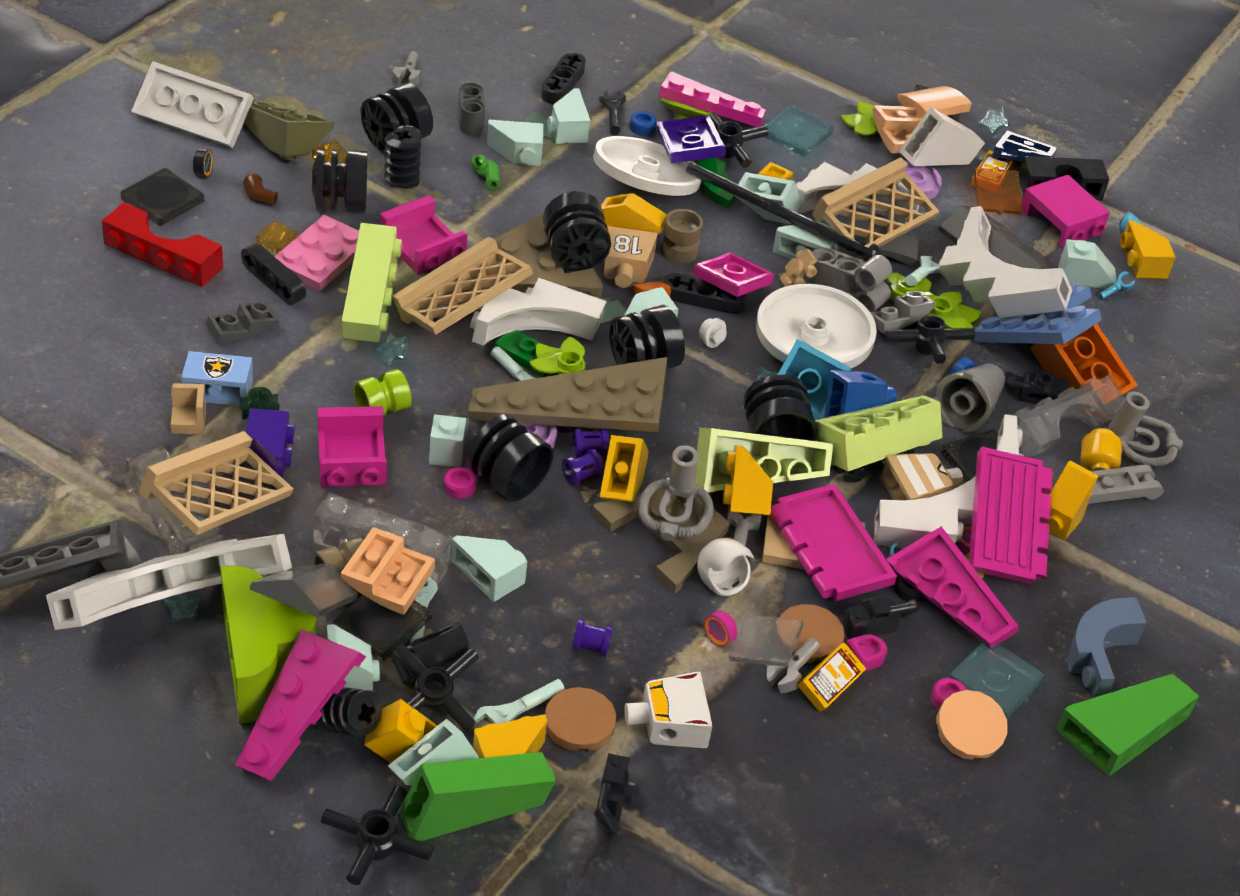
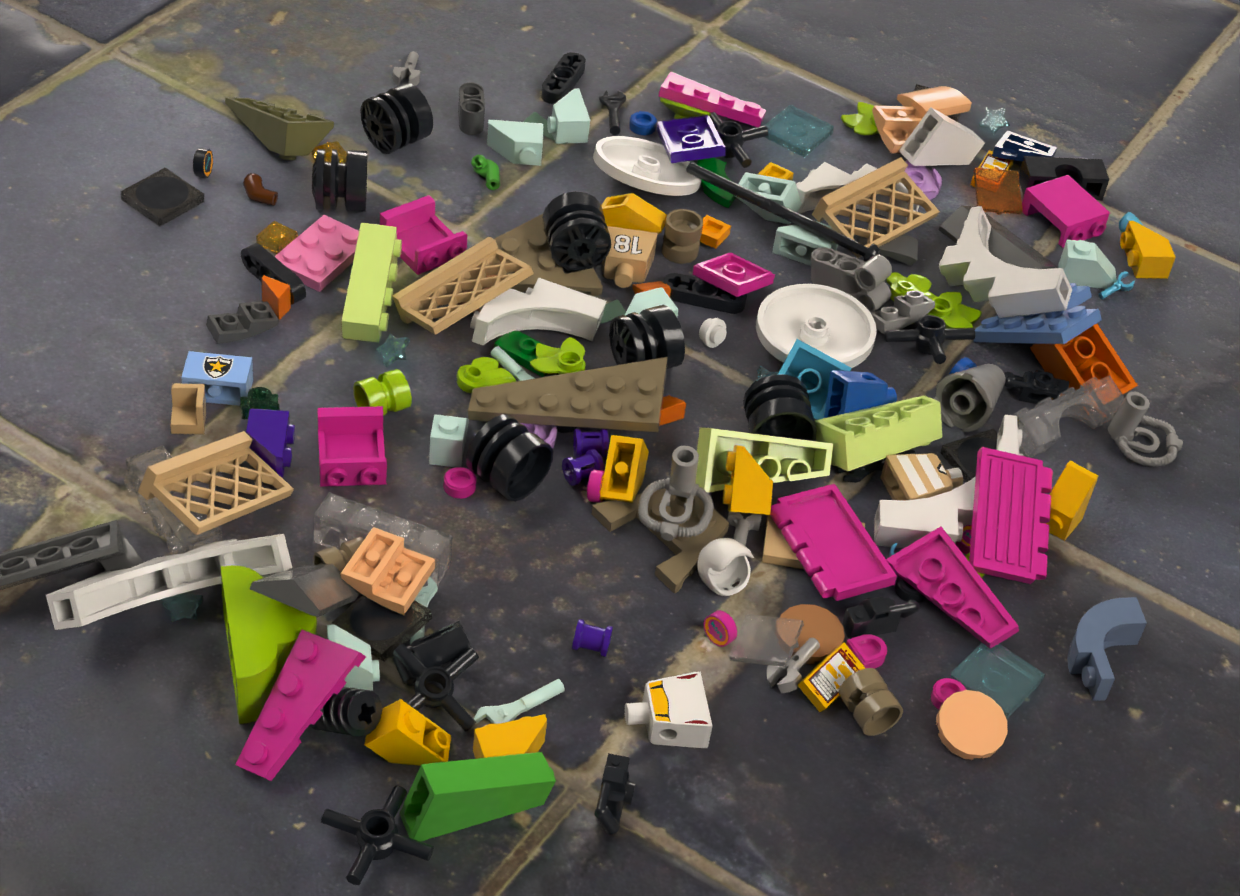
(189, 258): red arch -> none
(192, 104): white plate -> none
(277, 295): none -> orange slope
(403, 157): black piece -> none
(440, 745): light aqua slope -> none
(482, 373): none -> lime plate
(489, 564): light aqua slope -> none
(580, 719): medium nougat tile -> none
(594, 486): none -> dark pink tile
(672, 410): none -> orange slope
(714, 231): none -> light orange plate
(798, 267): tan piece -> none
(870, 701): none -> dark tan wheel
(927, 267): light aqua piece -> none
(1101, 450): yellow head -> none
(1125, 484): light grey plate -> none
(1126, 721): bright green slope -> none

